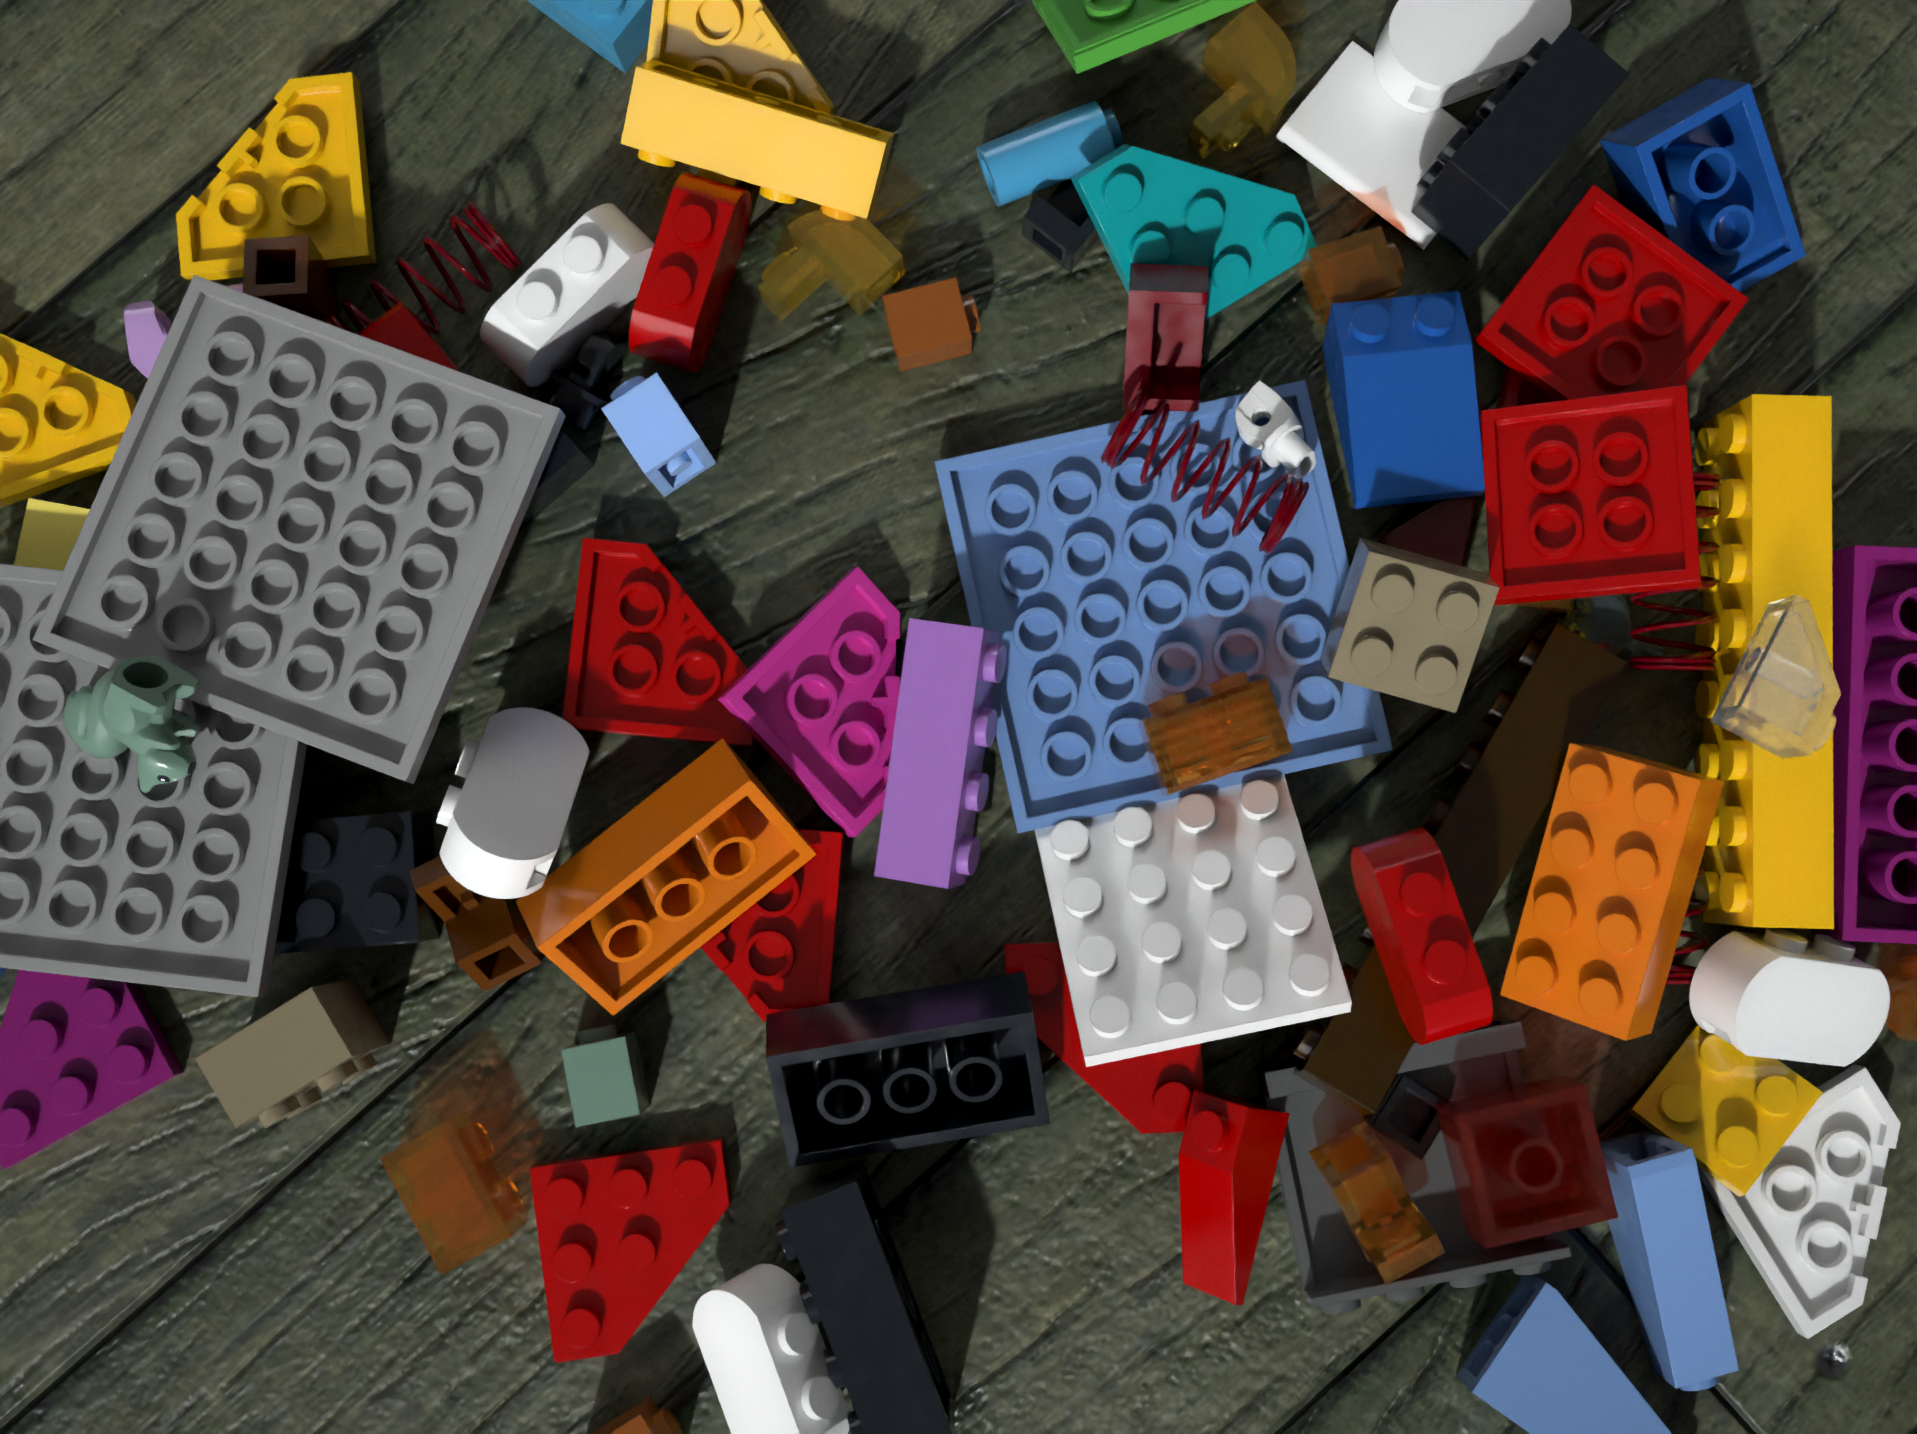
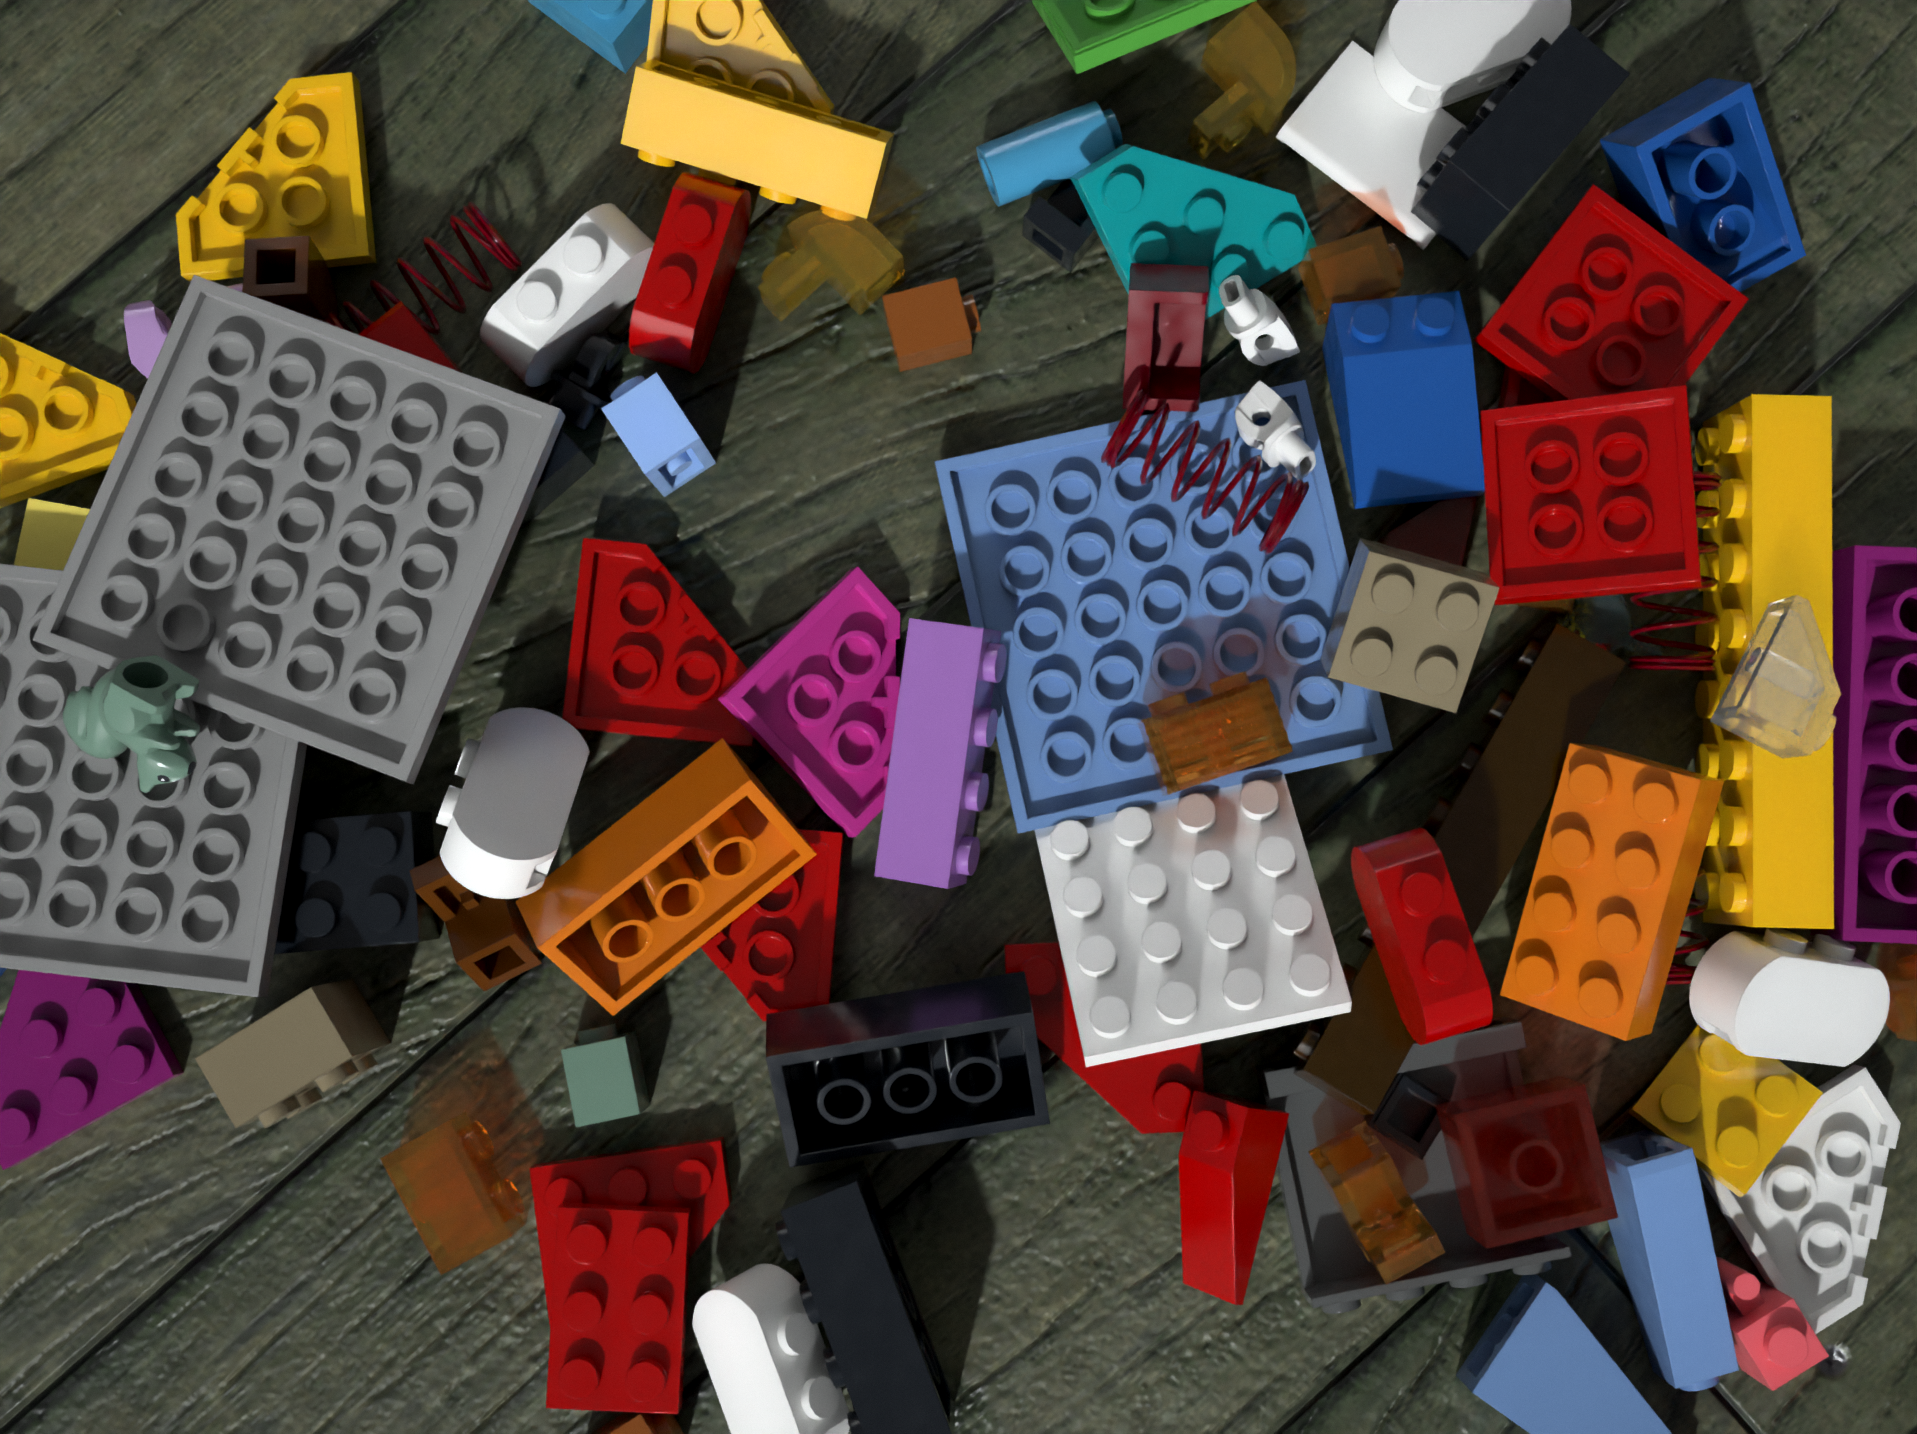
(619, 1308): none -> red plate
(1252, 315): none -> white piece
(1767, 1329): none -> coral brick

